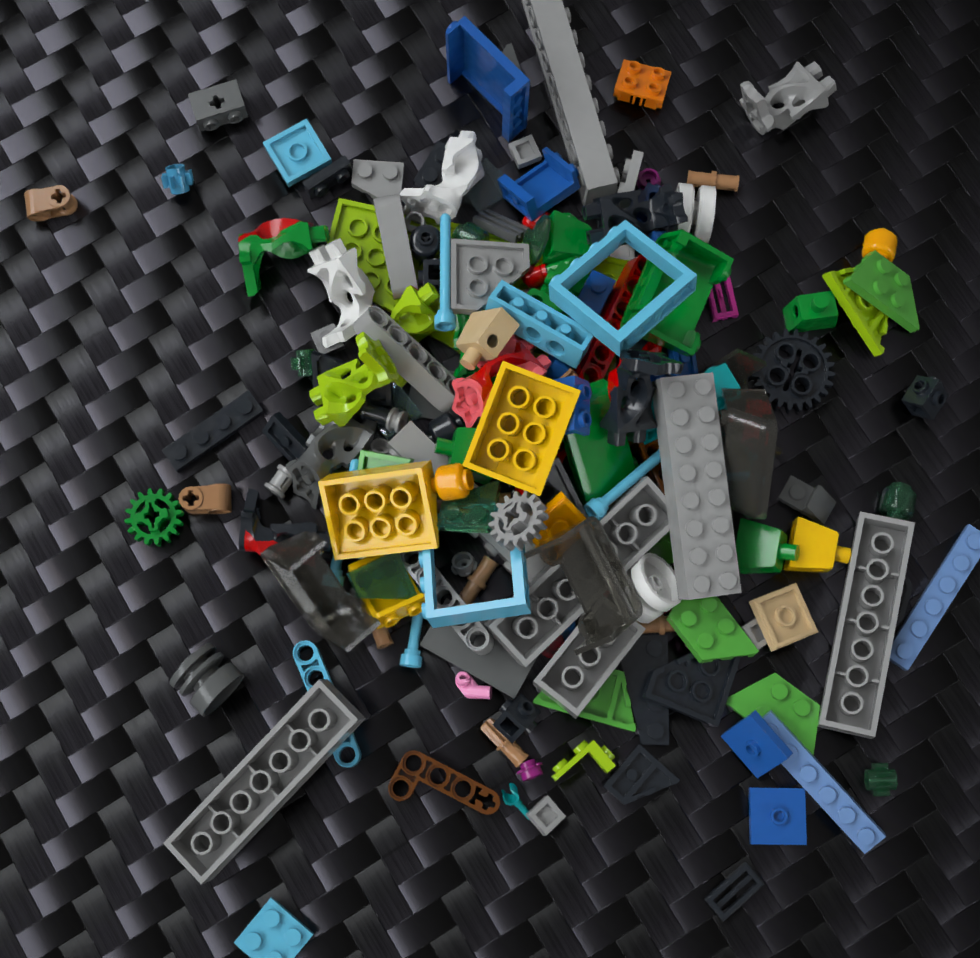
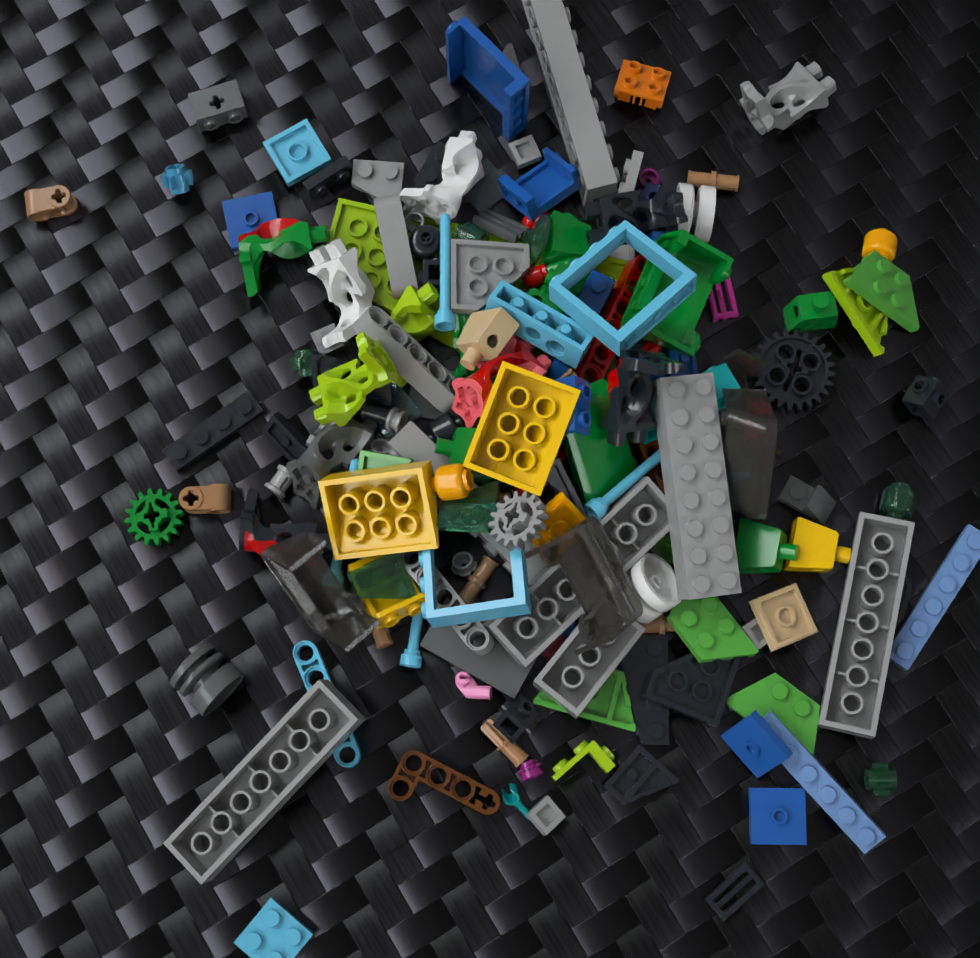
(246, 214): none -> blue plate

